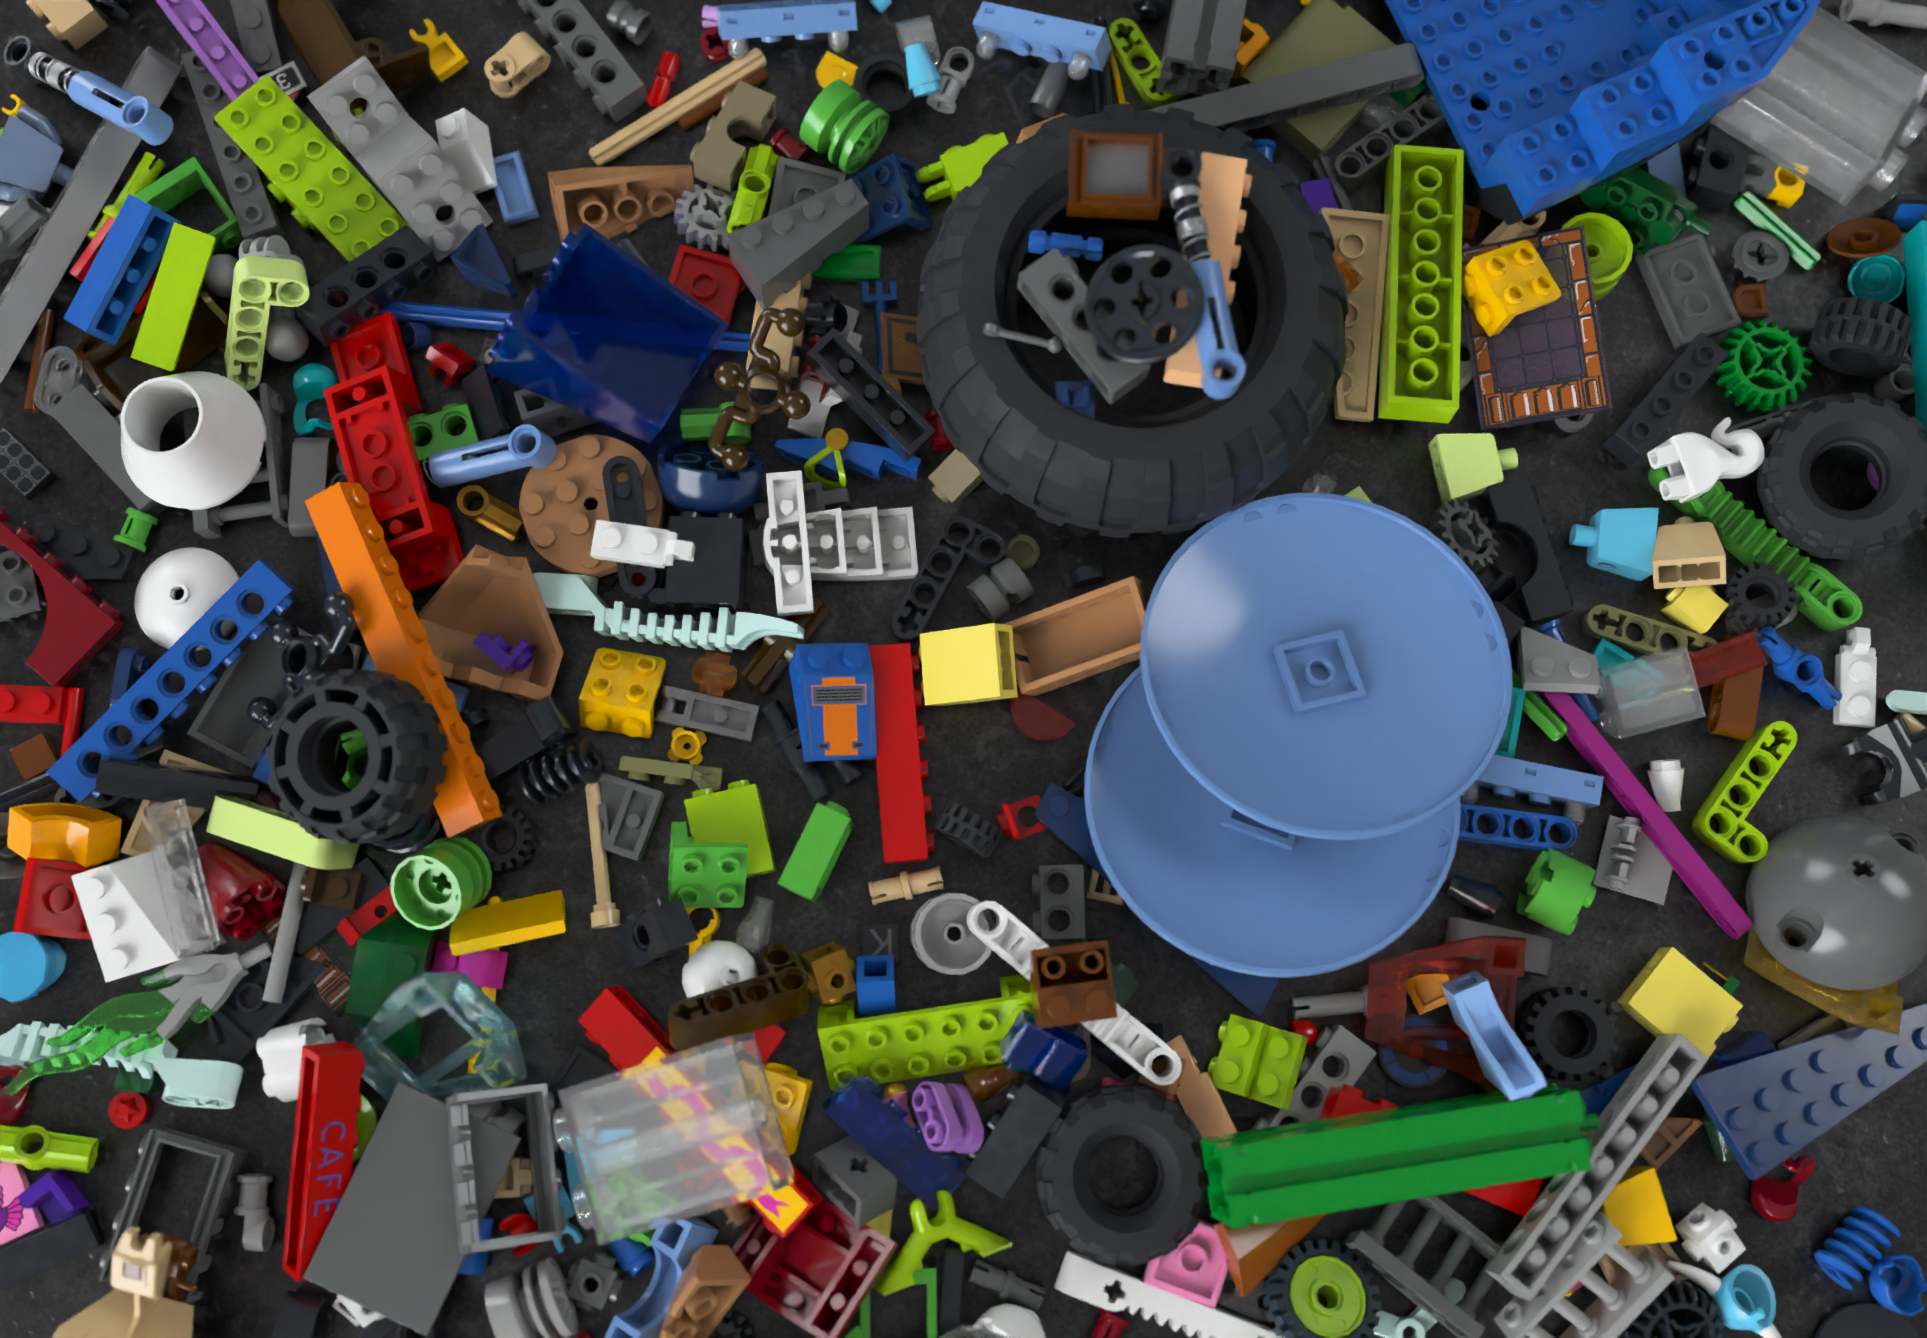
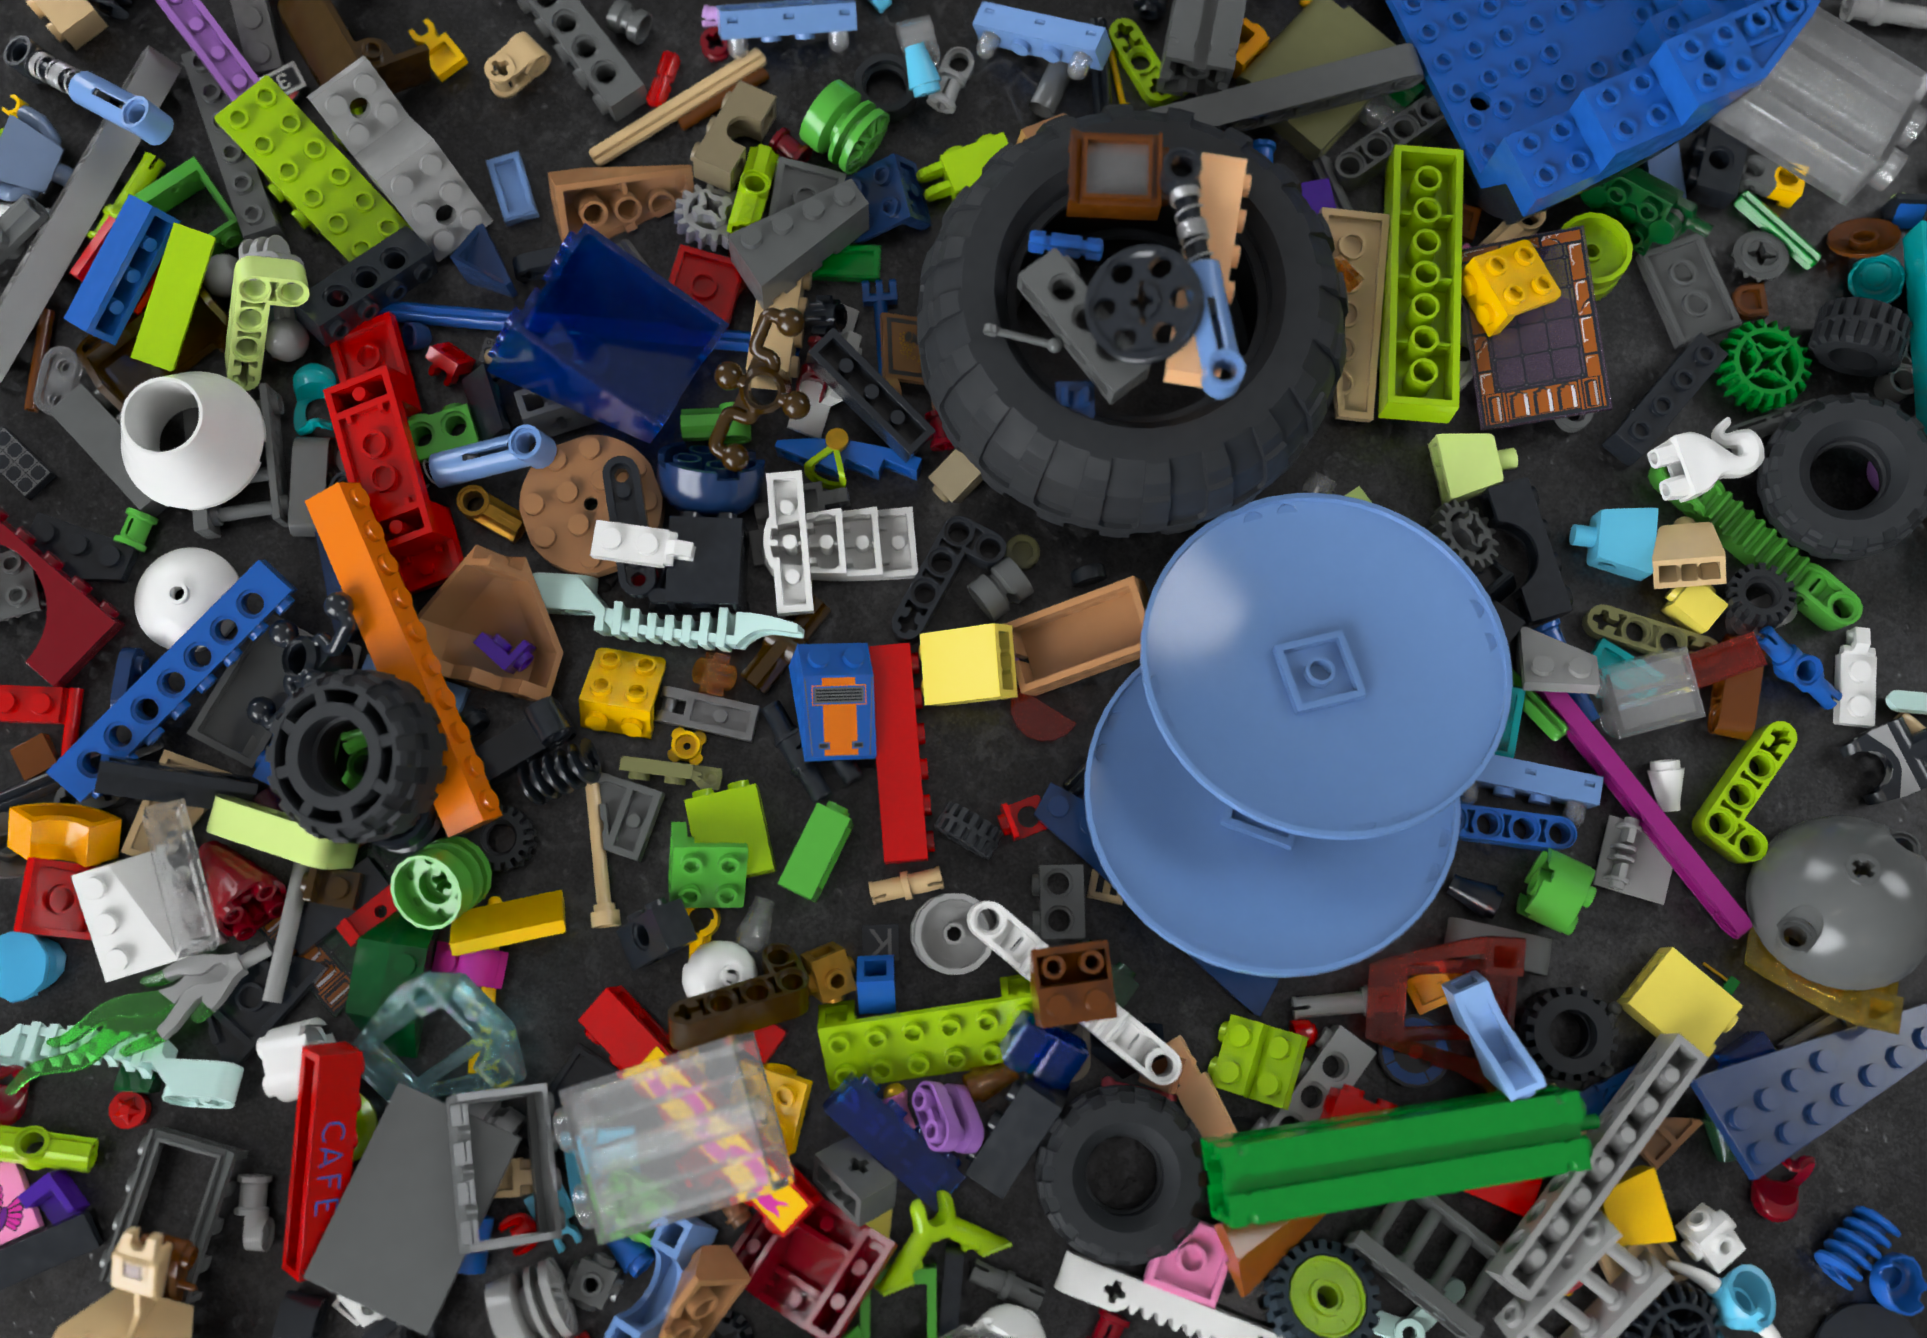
(468, 148): white slope -> none
(835, 68): yellow piece -> none

